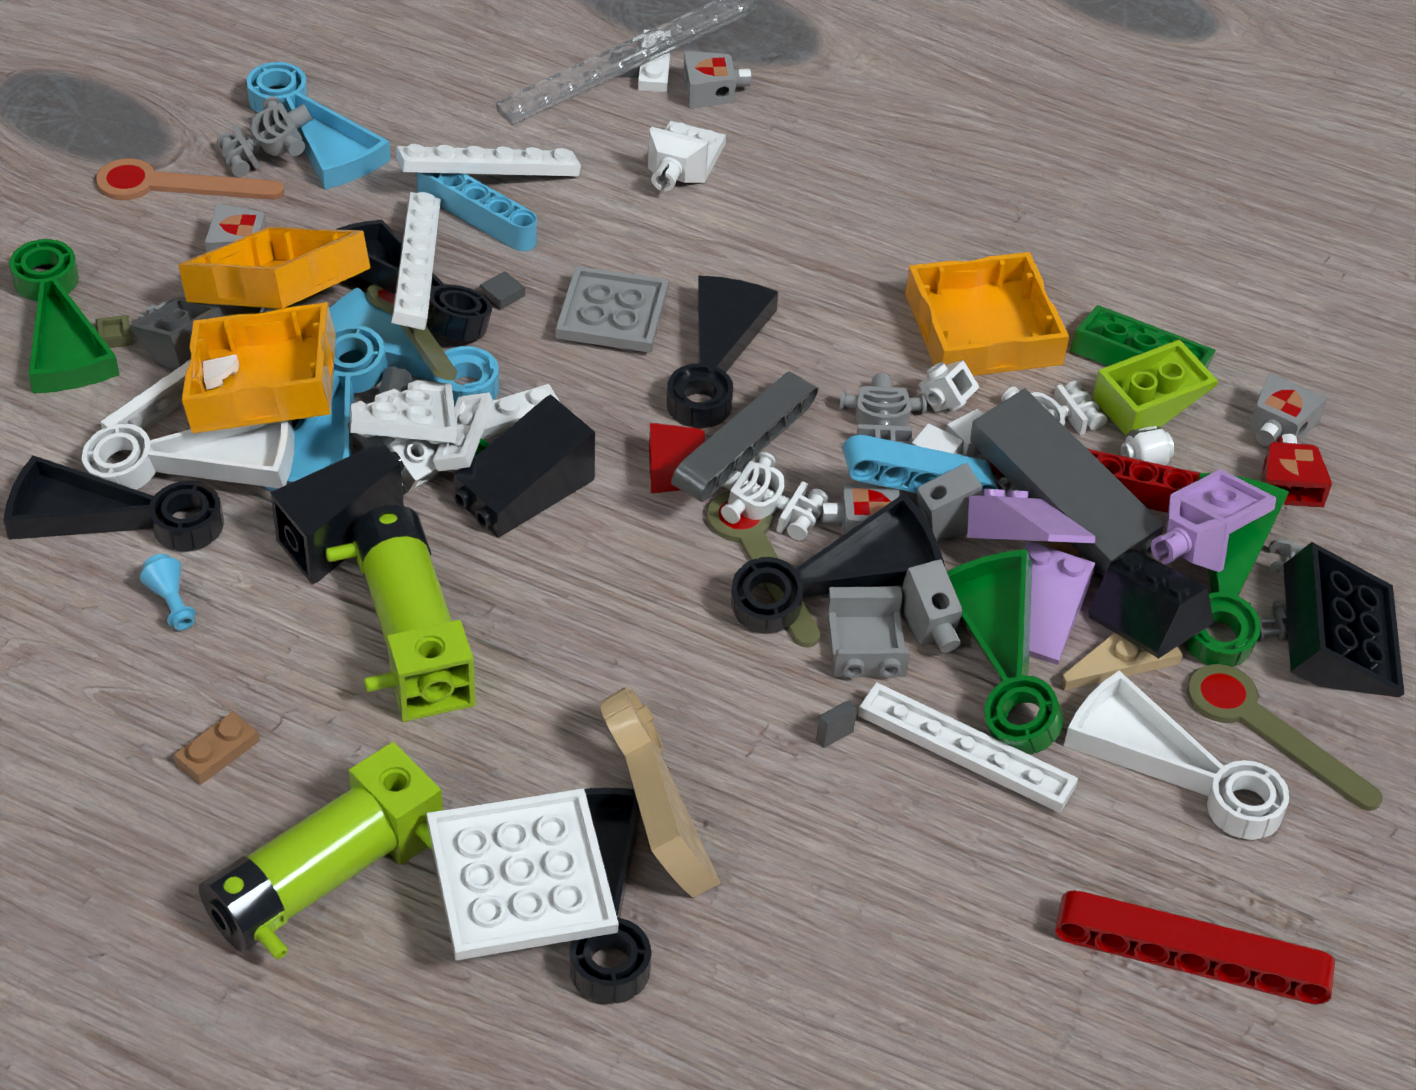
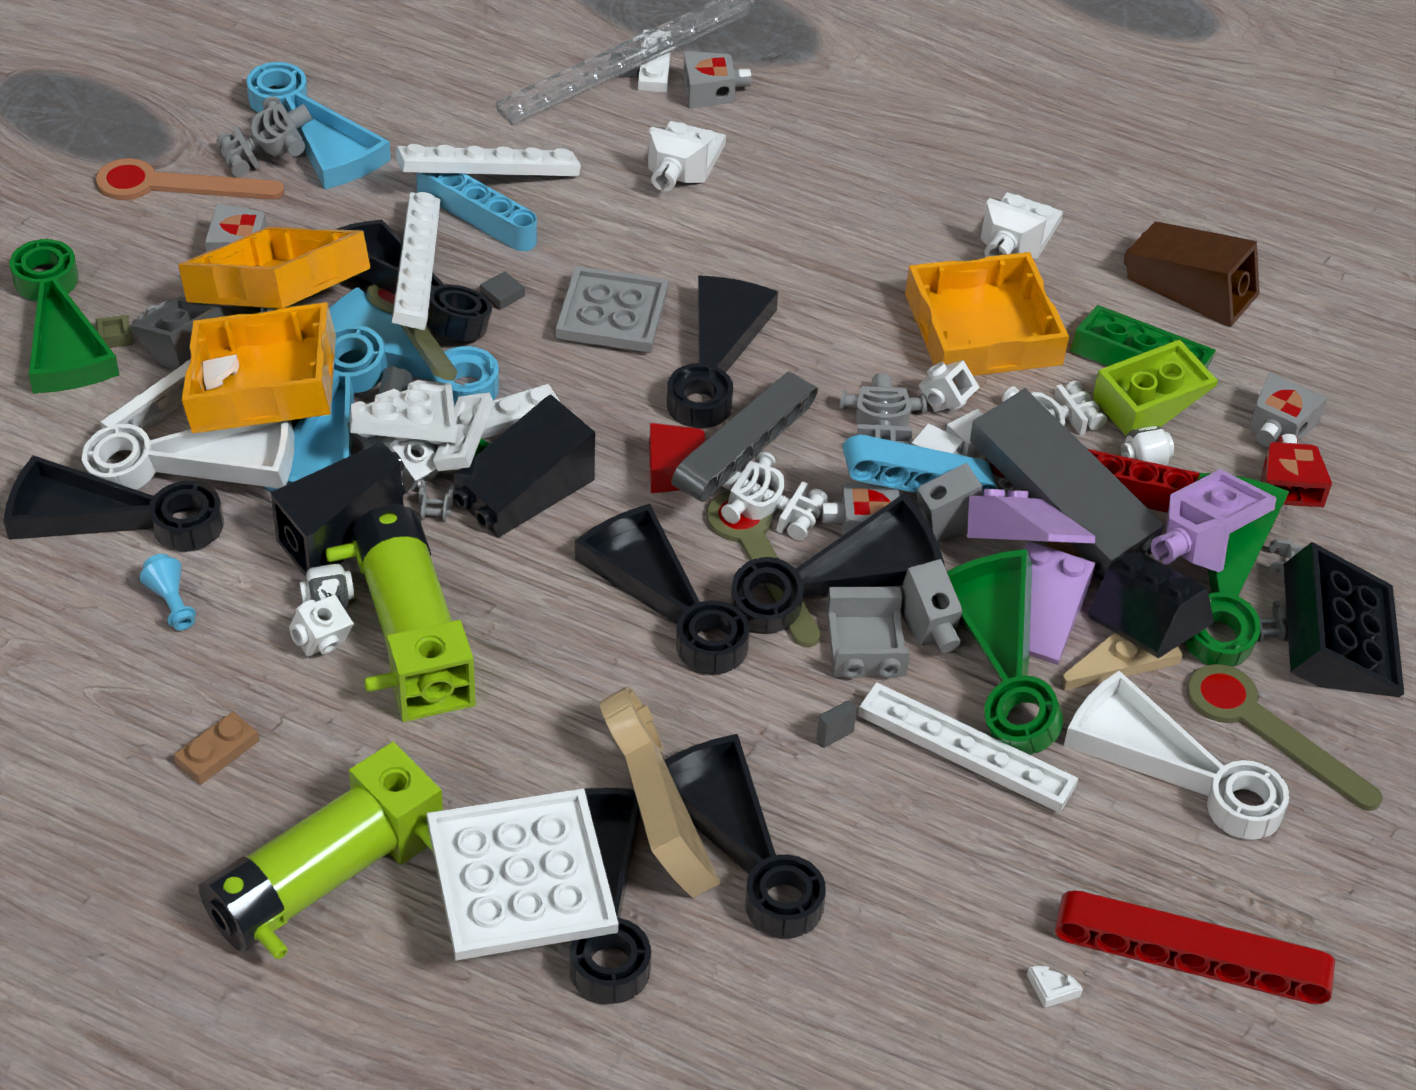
(320, 625): none -> white brick
(327, 581): none -> white head
(448, 502): none -> light grey piece
(640, 560): none -> black piece
(726, 810): none -> black piece
(1018, 226): none -> white plate
(1053, 986): none -> white tile
(1197, 269): none -> reddish brown slope

